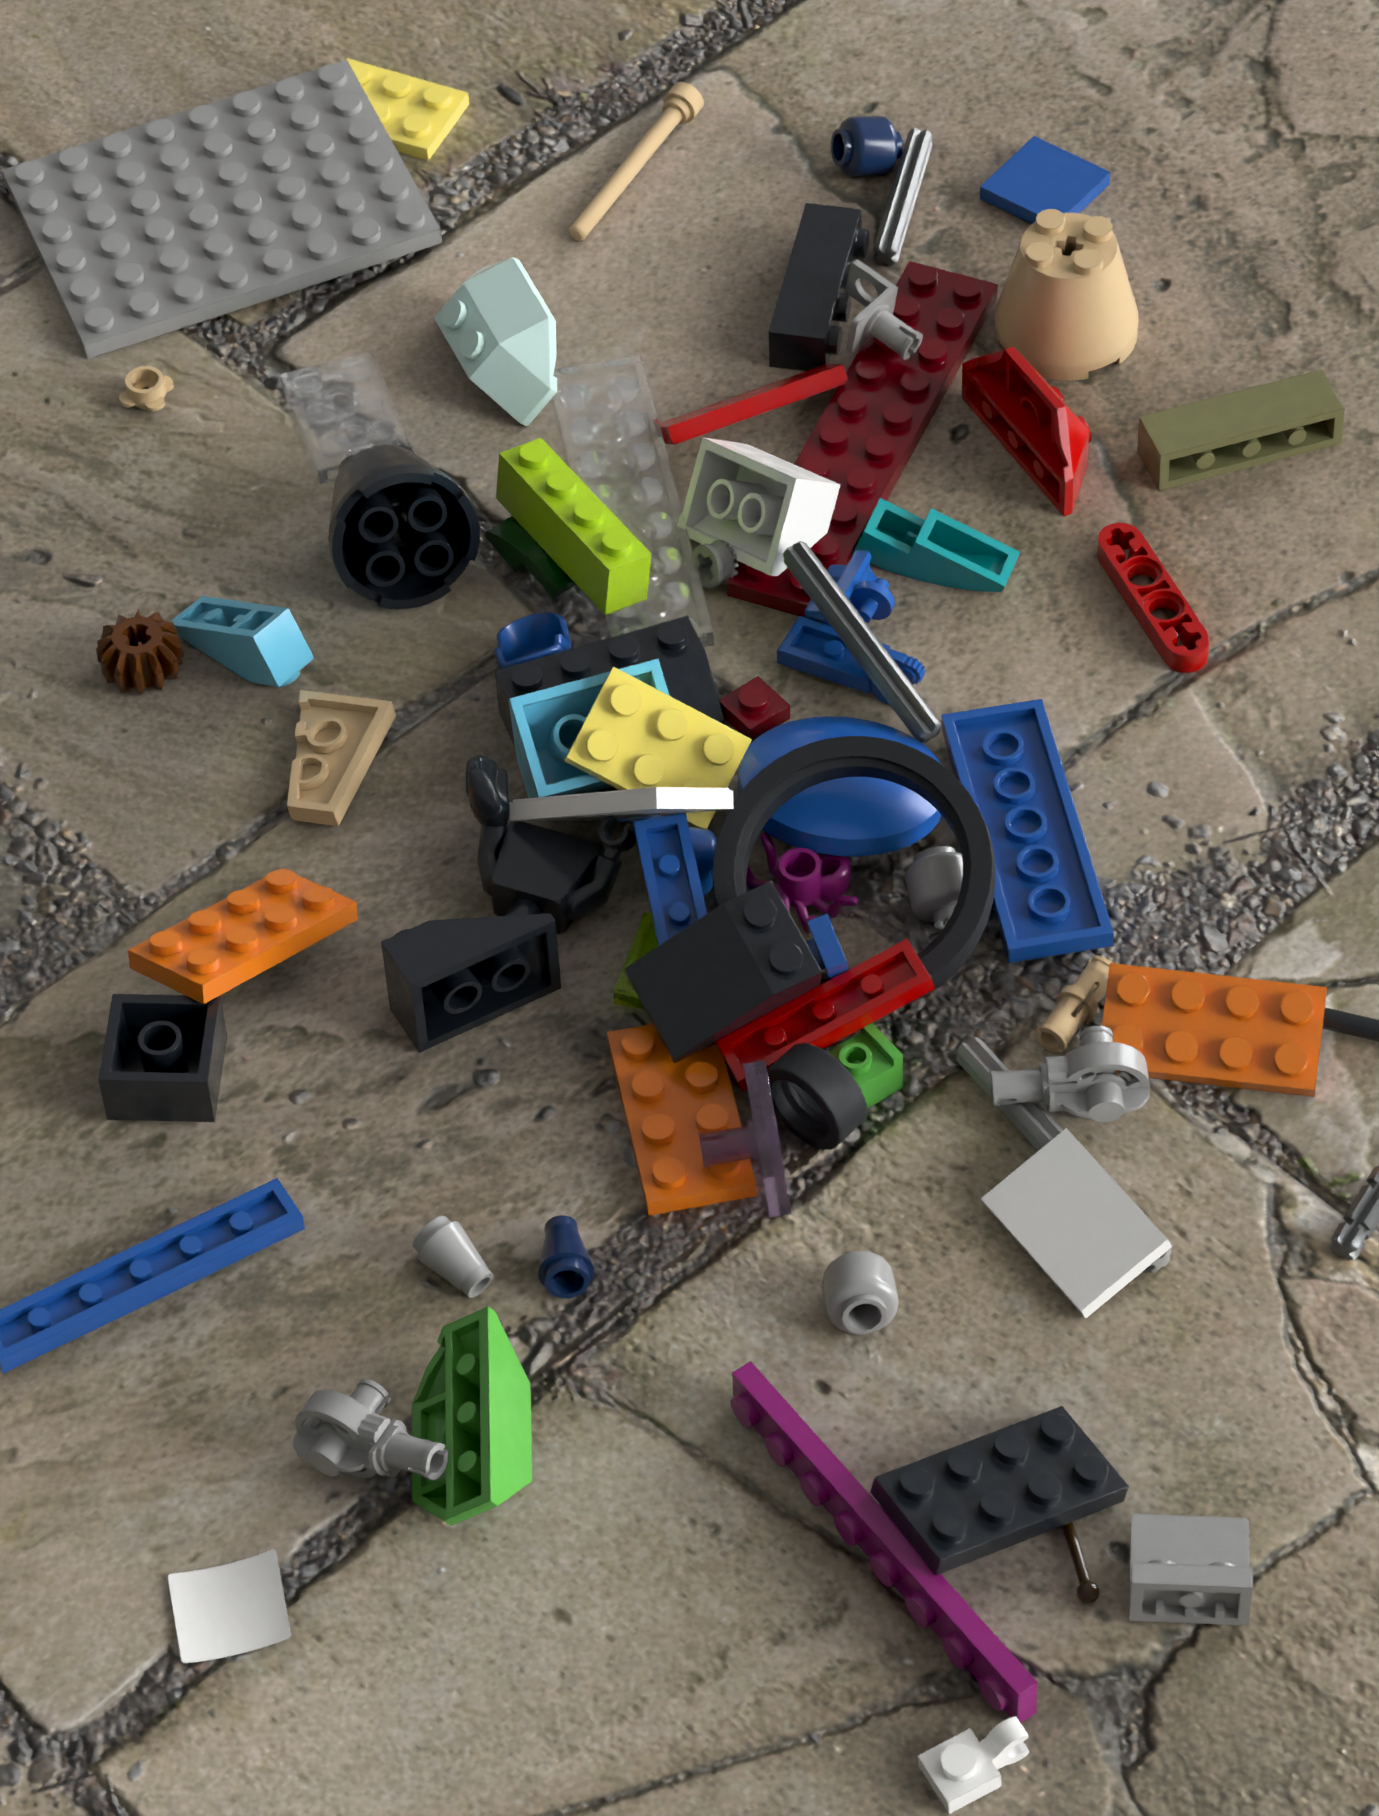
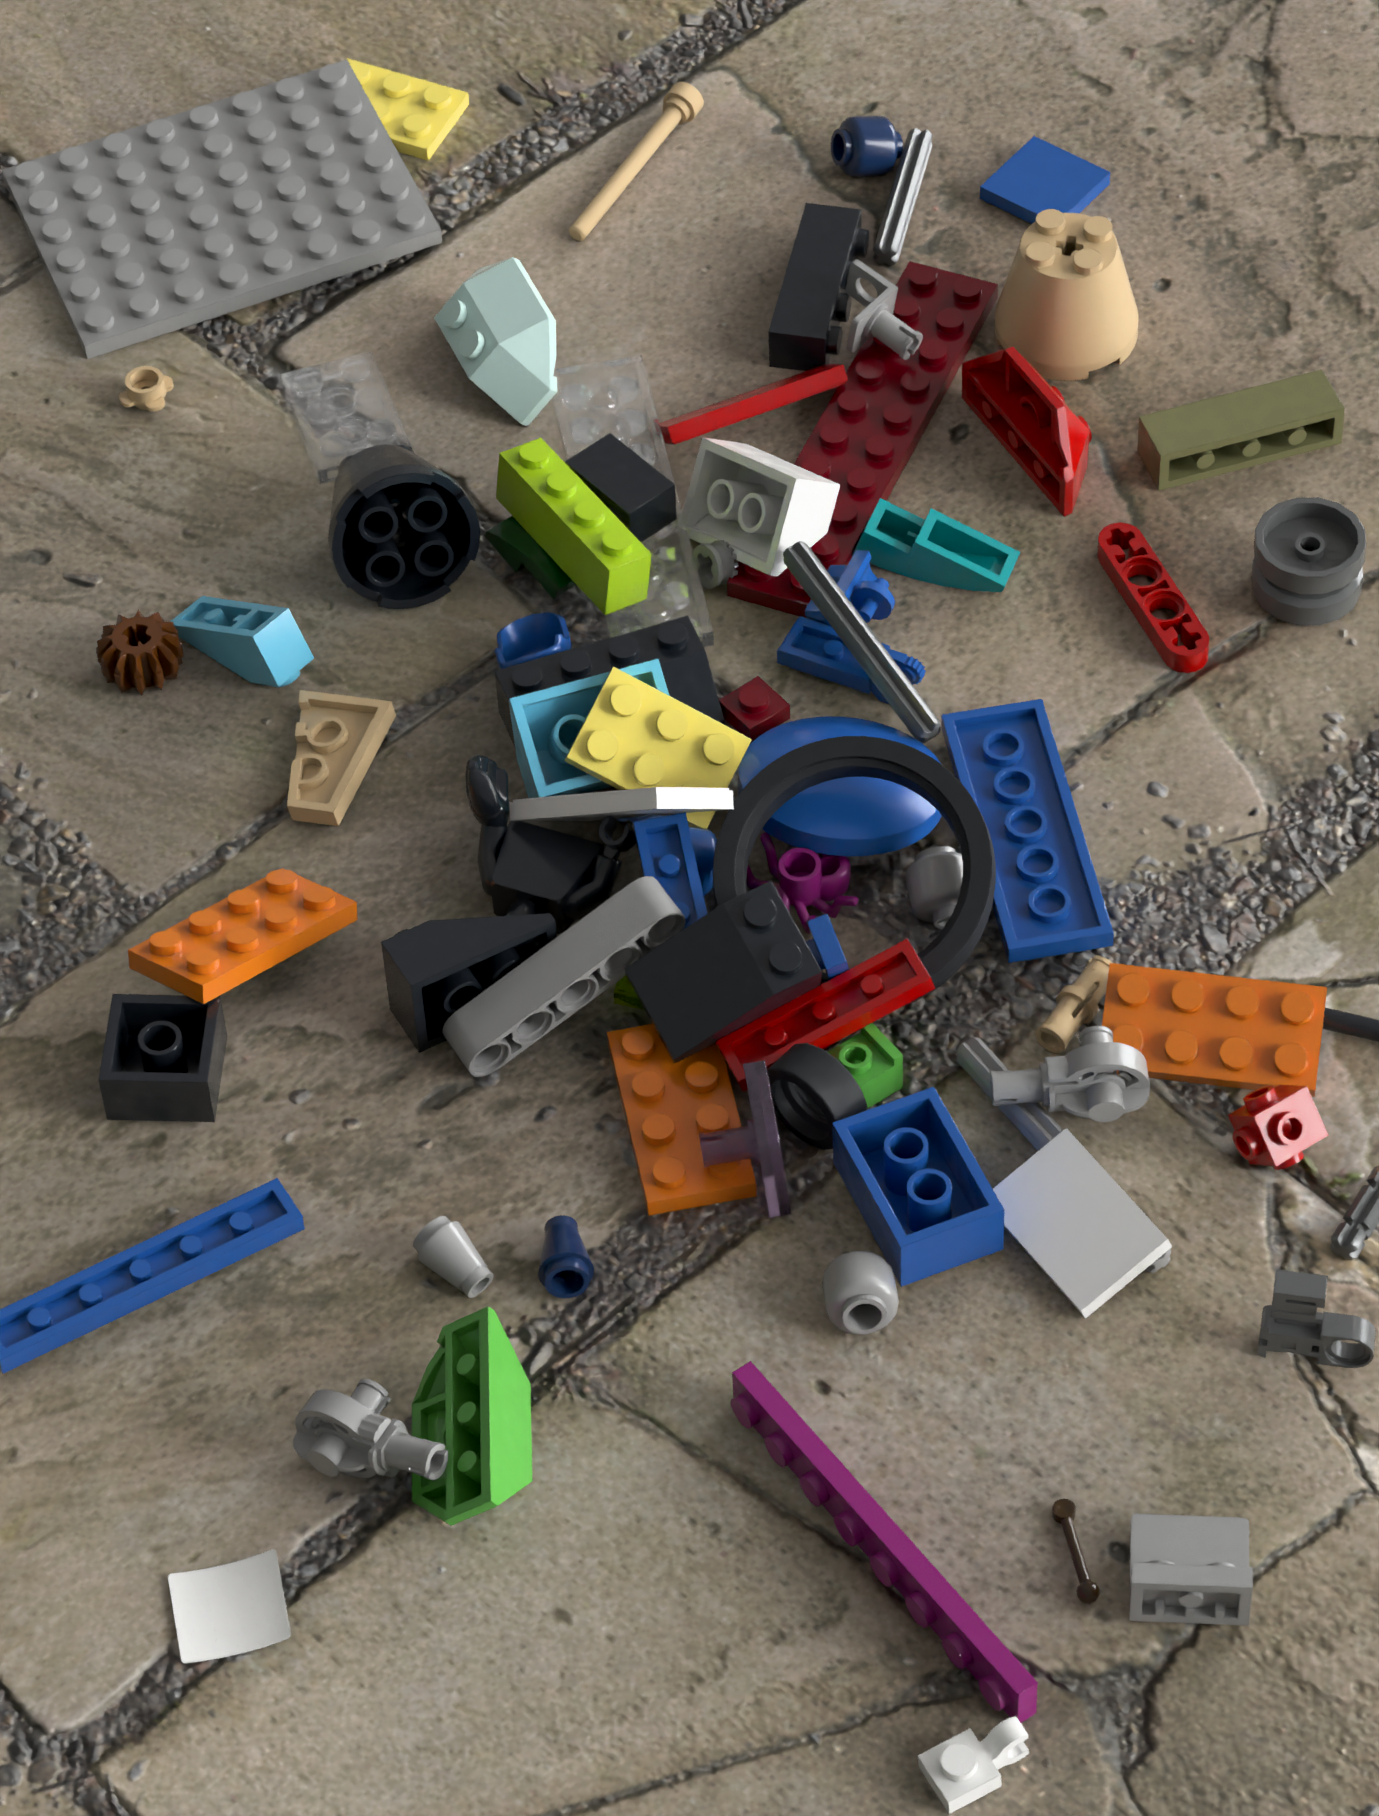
(562, 976): none -> light grey beam
(627, 486): none -> black brick
(918, 1186): none -> blue brick
(998, 1490): black plate -> none
(1277, 1125): none -> red brick
(1297, 1328): none -> dark grey piece
(1308, 561): none -> dark grey wheel

